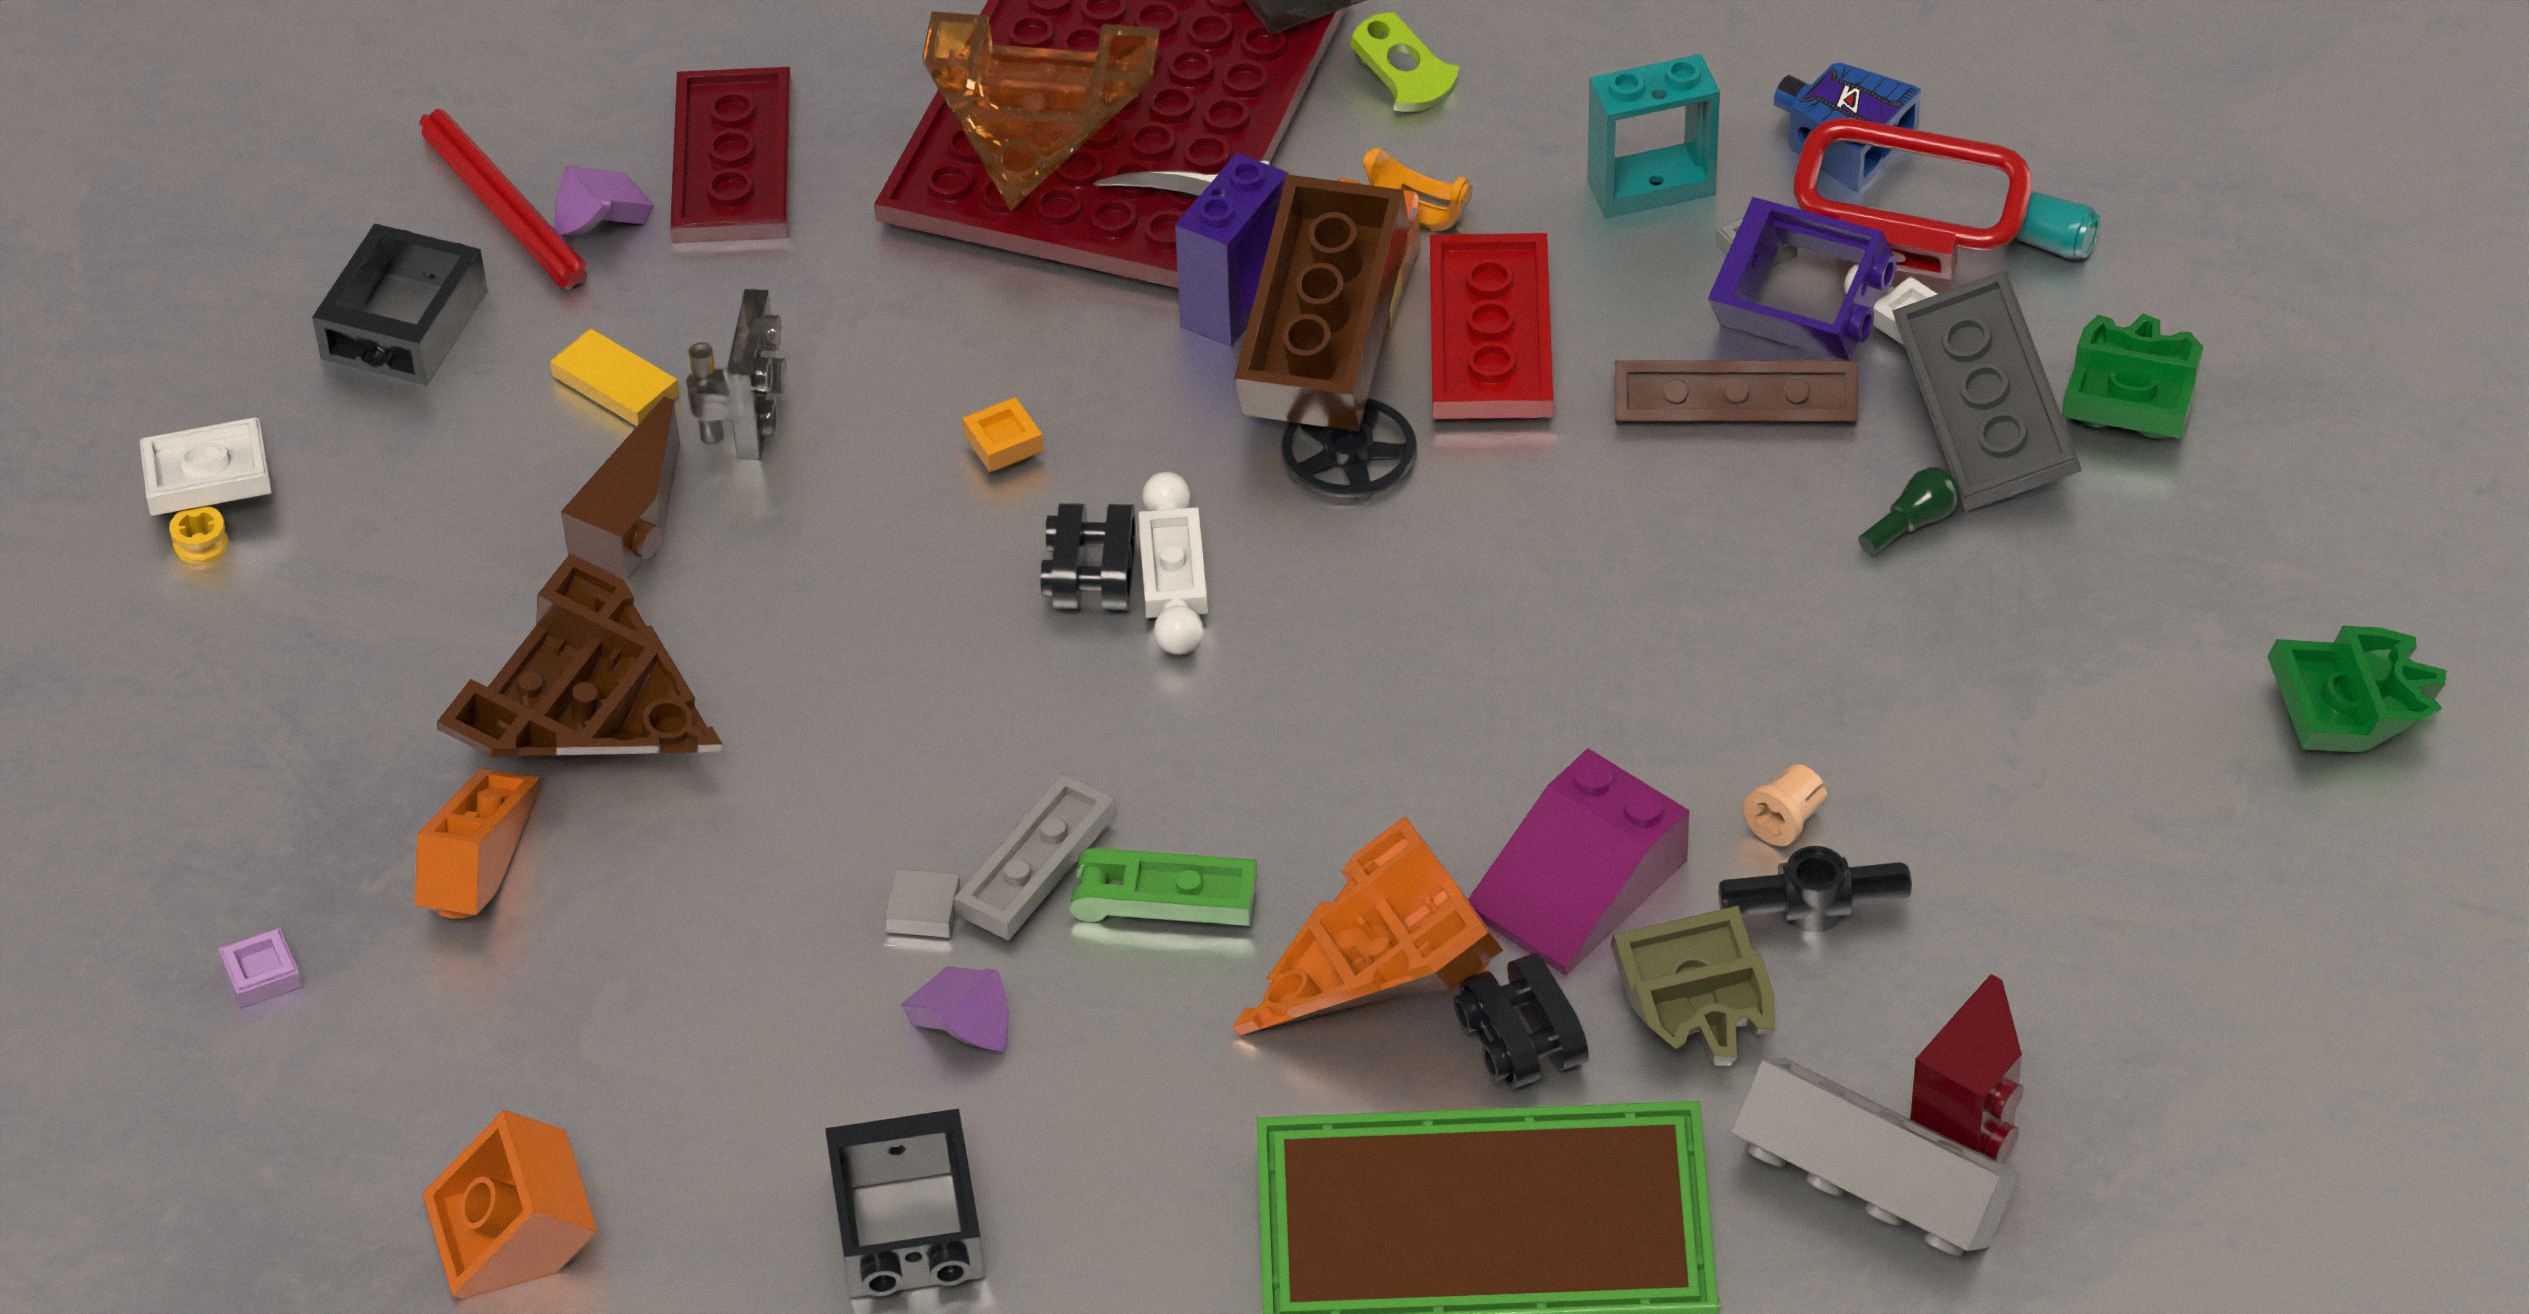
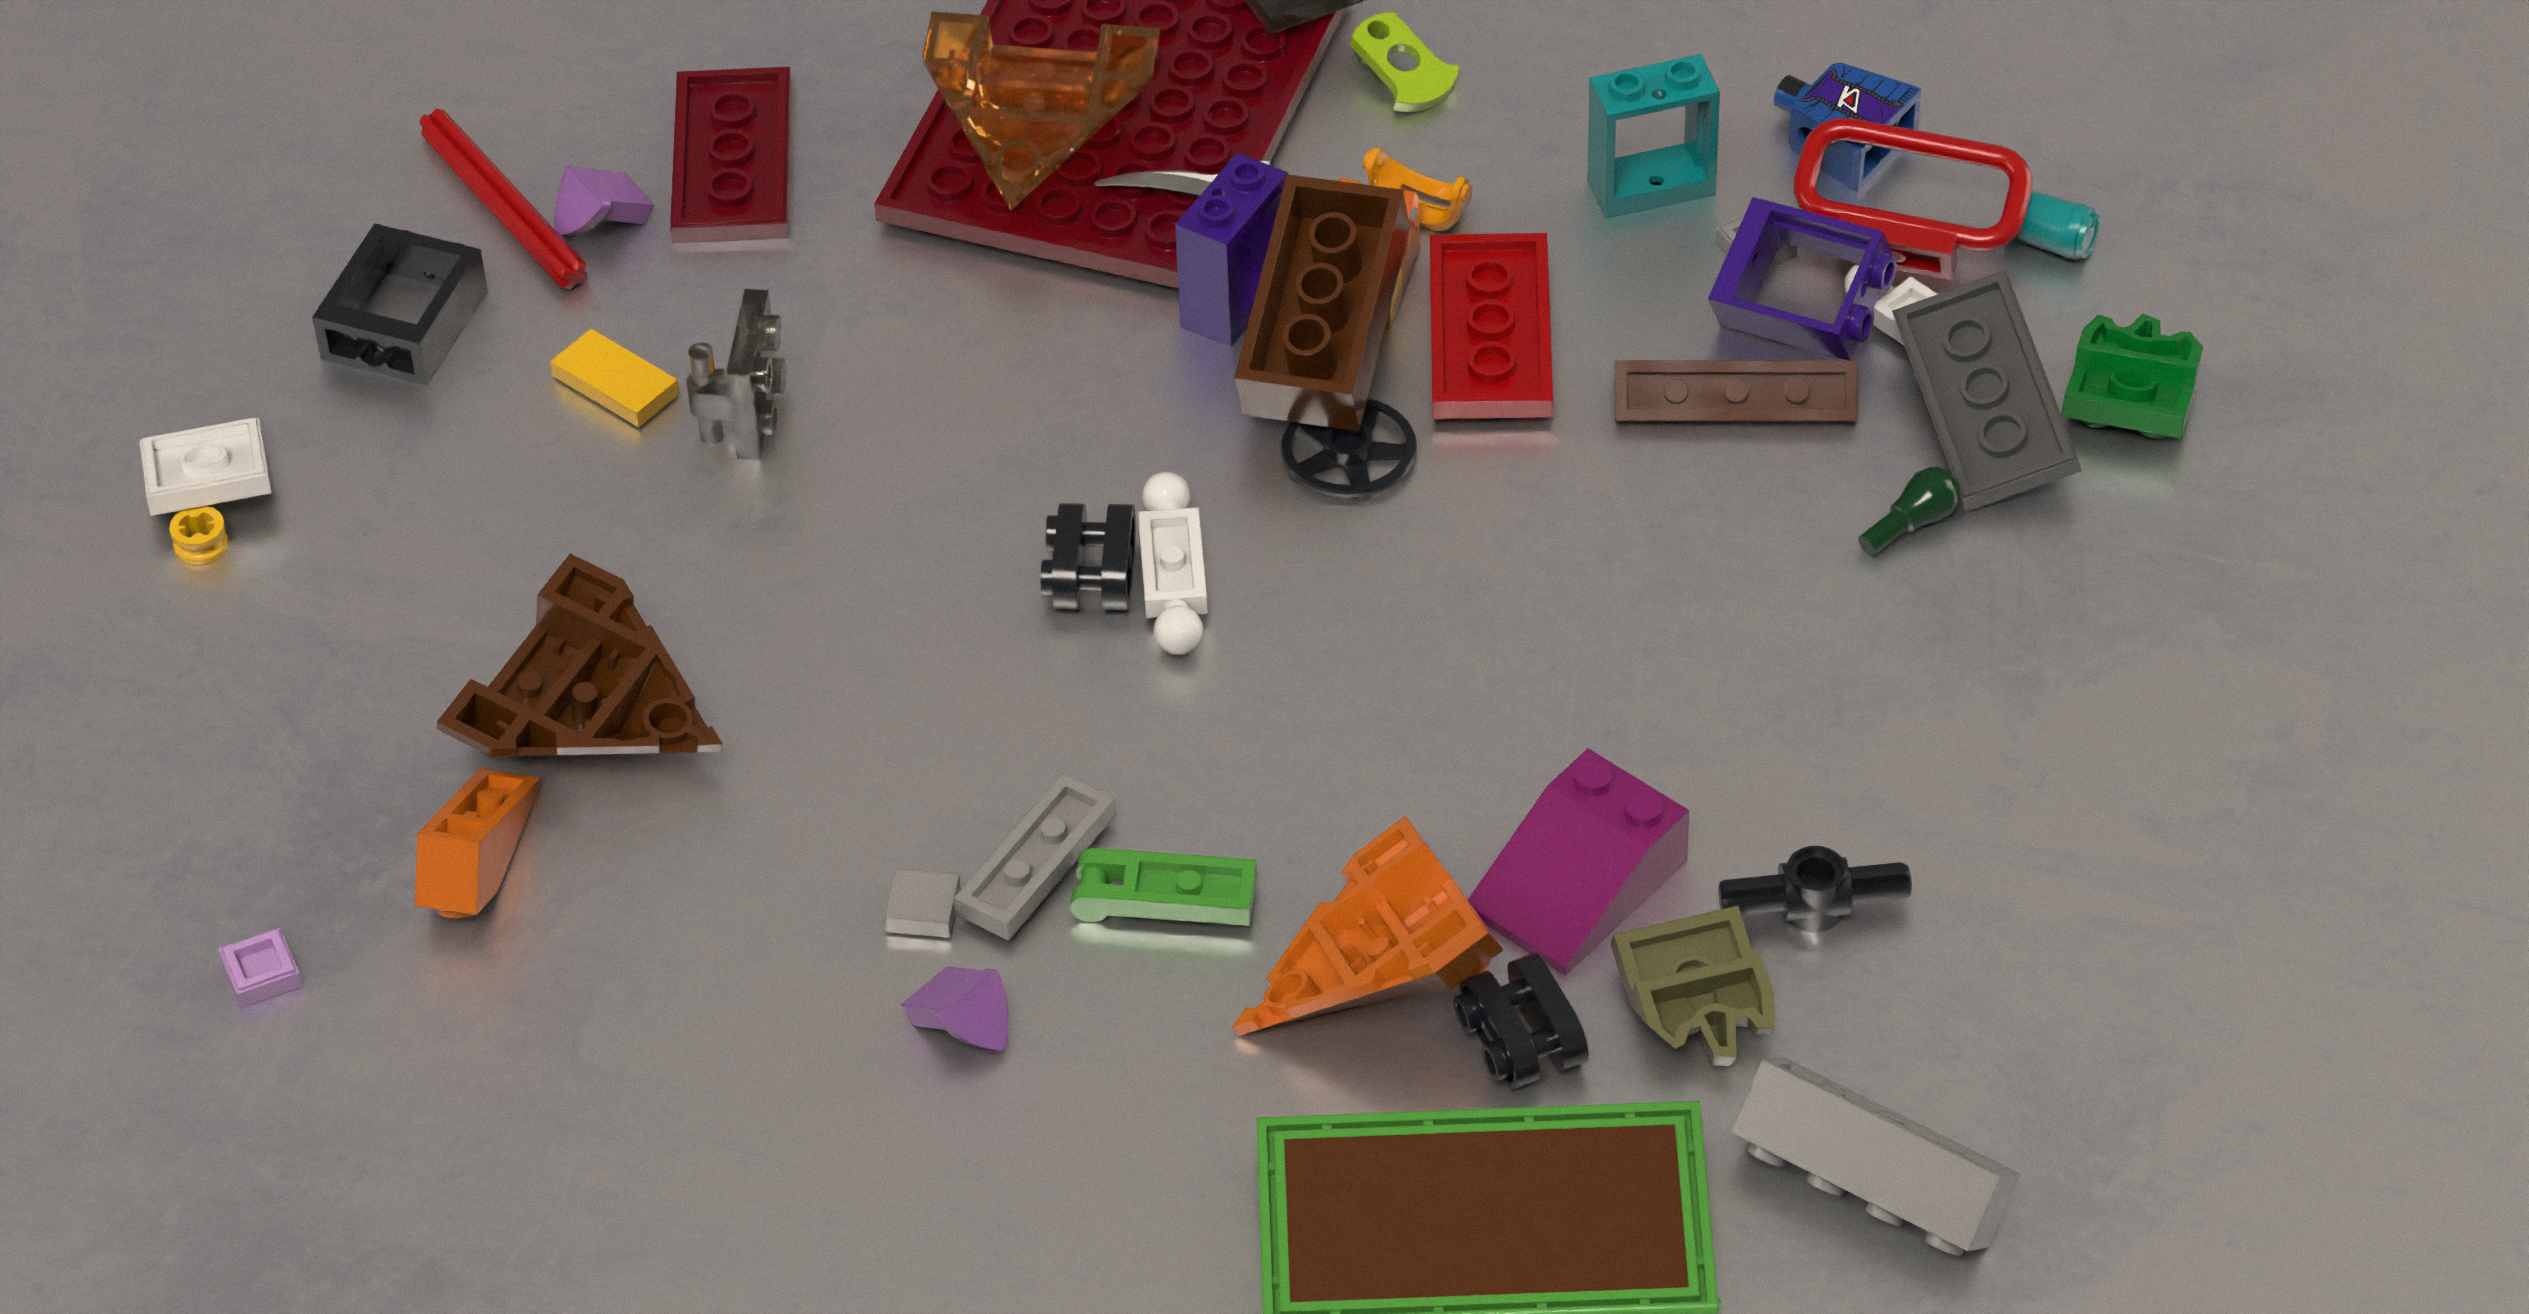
(509, 1207): orange slope -> none
(624, 506): reddish brown slope -> none
(928, 1147): black window -> none
(1002, 434): light orange plate -> none
(1781, 808): light nougat bush -> none
(1971, 1075): dark red slope -> none
(2354, 689): green plate -> none

